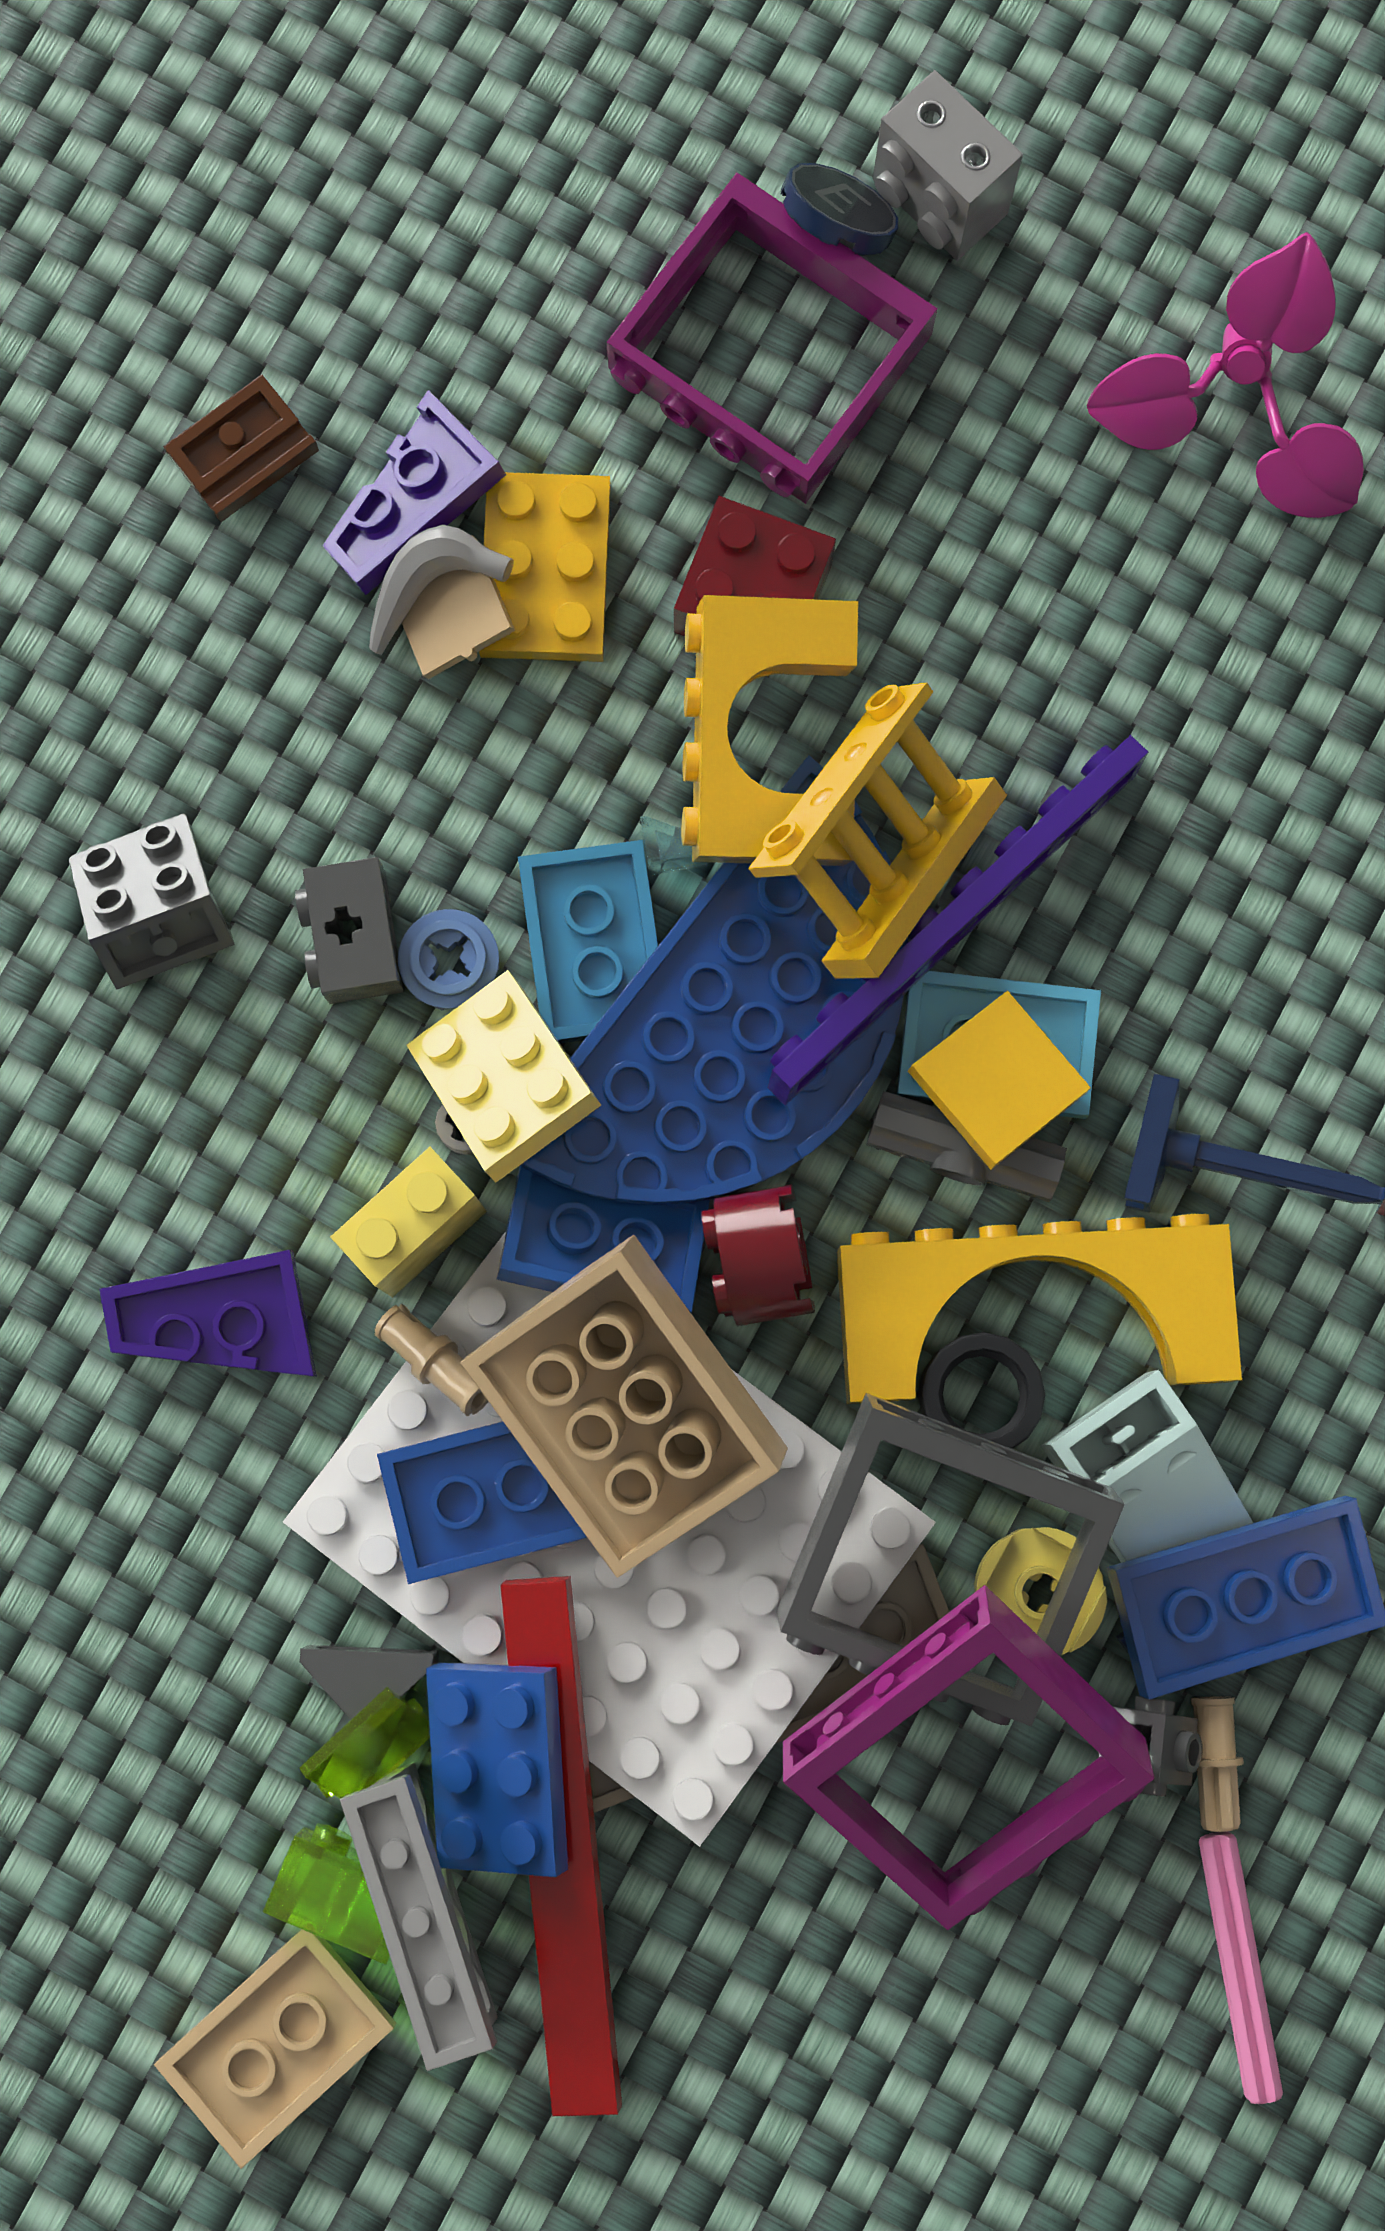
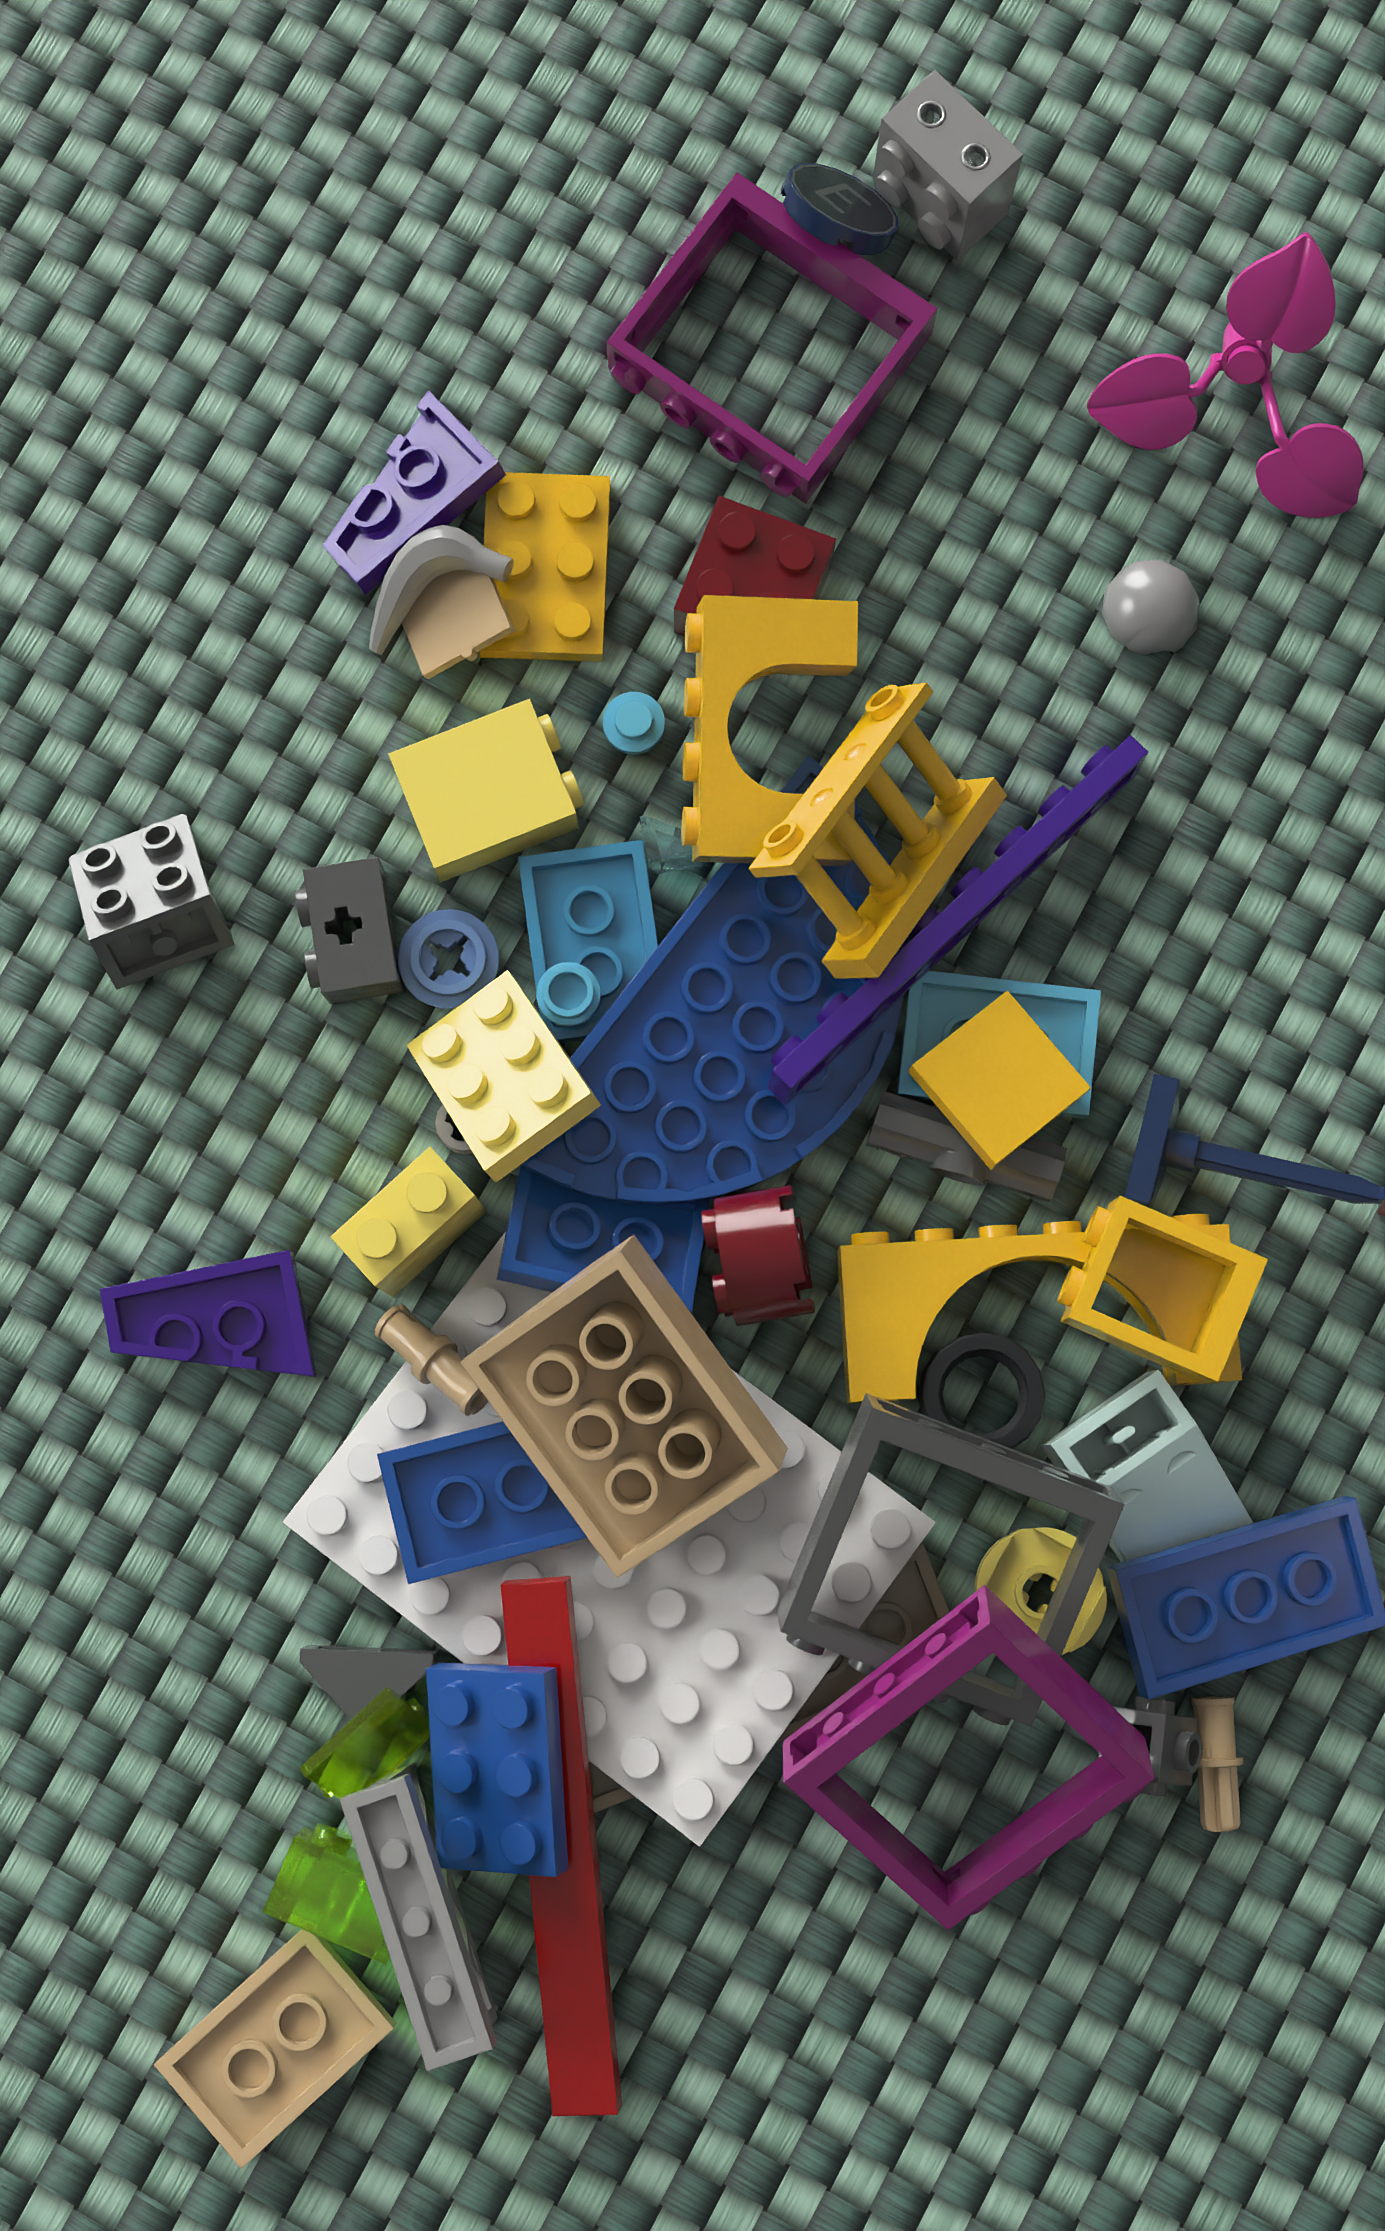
(241, 448): reddish brown plate -> none
(487, 789): none -> light yellow brick
(568, 994): none -> medium azure plate
(633, 723): none -> medium azure plate
(1151, 607): none -> light grey hair
(1223, 1315): none -> yellow window
(1240, 1968): bright pink axle -> none

